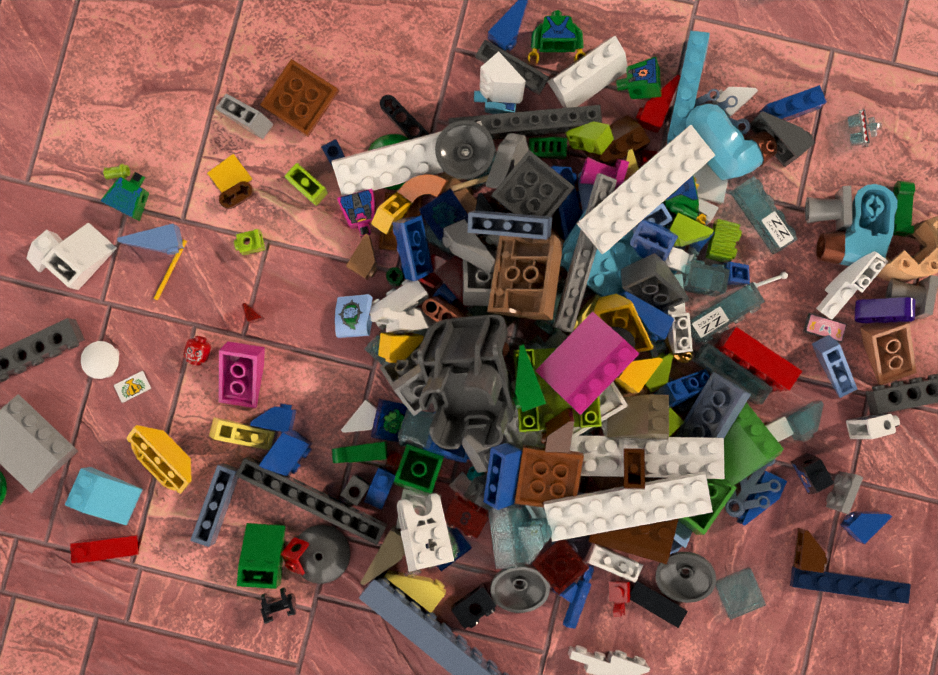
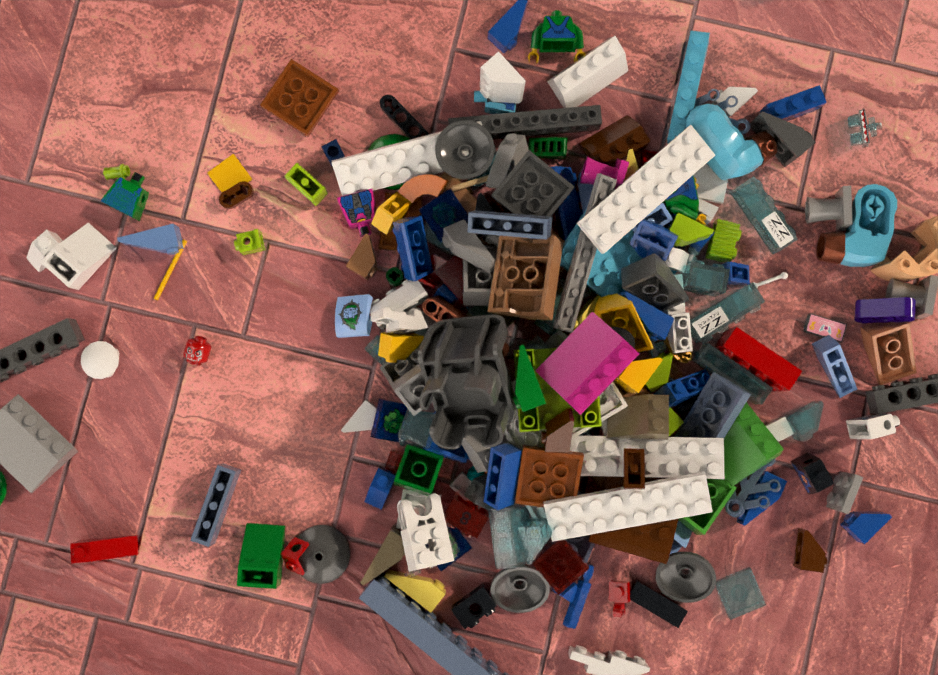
(103, 496): medium azure slope -> none
(132, 386): white sticker -> none
(161, 457): yellow wedge -> none
(240, 373): dark pink slope -> none
(241, 434): light yellow slope -> none
(245, 116): light grey slope -> none
(251, 314): clear red slope -> none
(277, 418): blue slope -> none
(277, 605): black piece -> none
(287, 453): blue slope -> none
(312, 500): dark grey brick -> none
(359, 482): dark grey brick -> none
(360, 453): green leg -> none
(534, 79): dark grey plate -> none
(590, 137): lime slope -> none
(613, 562): white tile -> none
(642, 80): green torso -> none
(655, 109): red slope -> none
(850, 280): white slope -> none
(851, 585): dark blue plate -> none
(904, 194): green leg -> none

